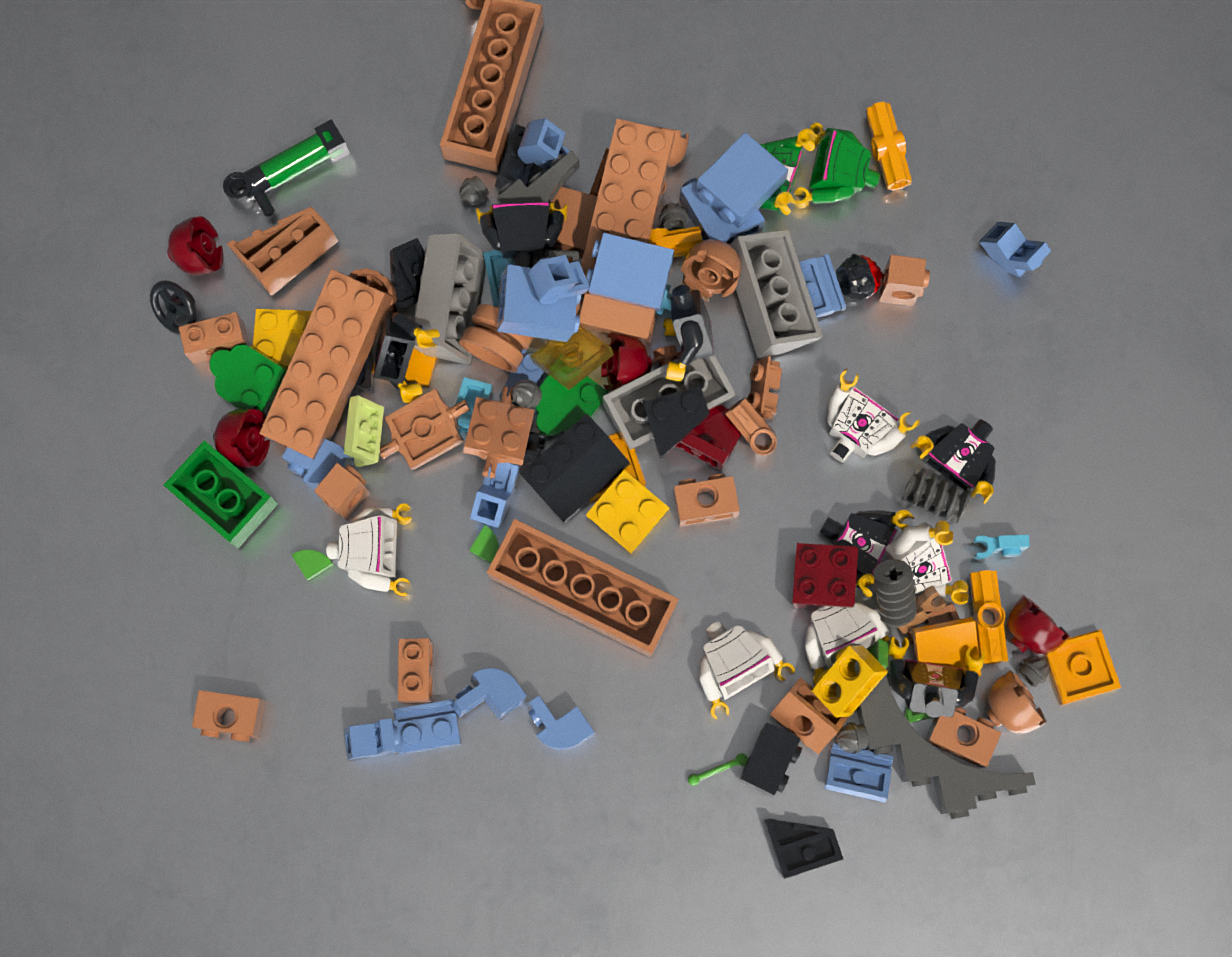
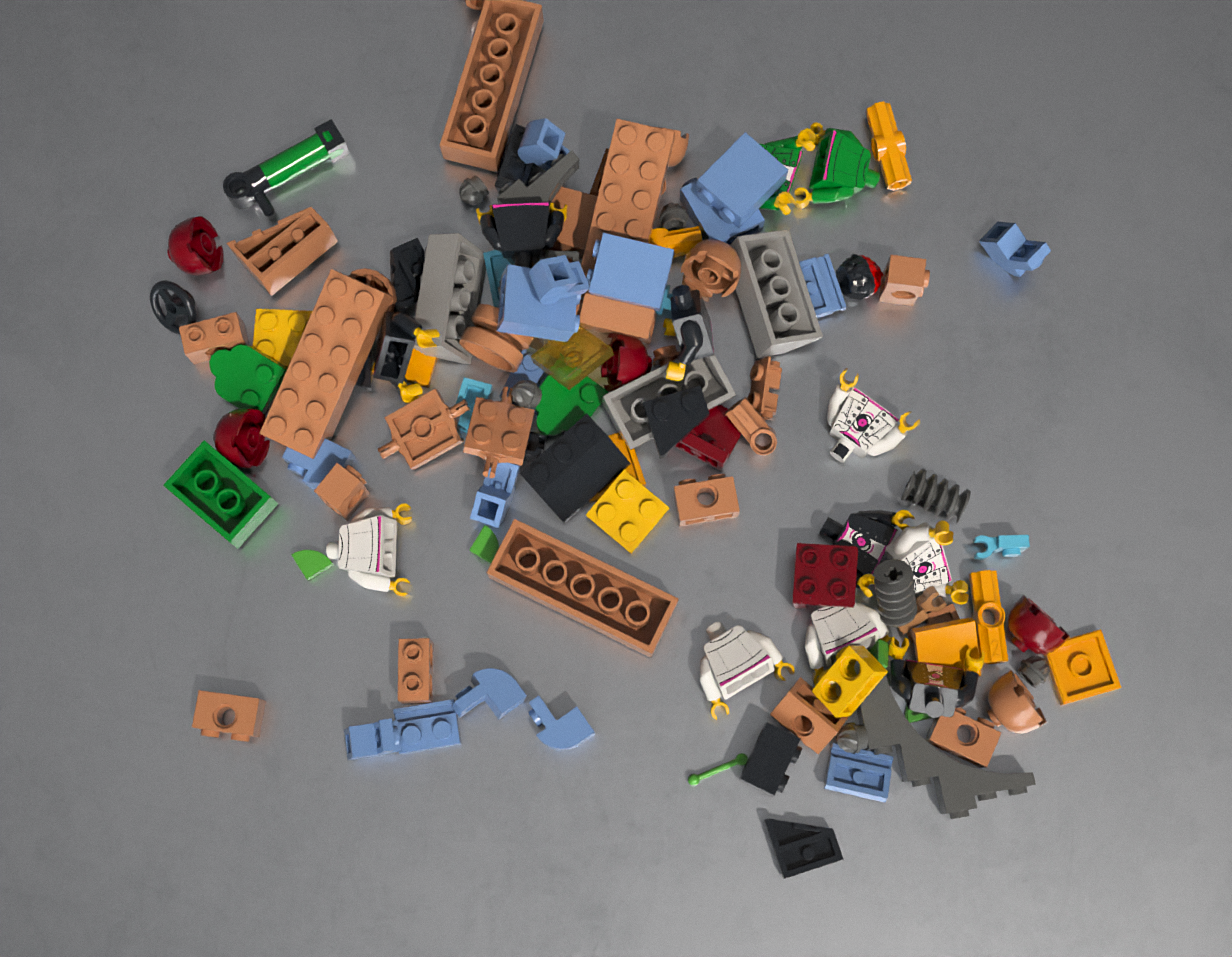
(363, 431): yellowish green bracket -> none
(961, 456): torso -> none

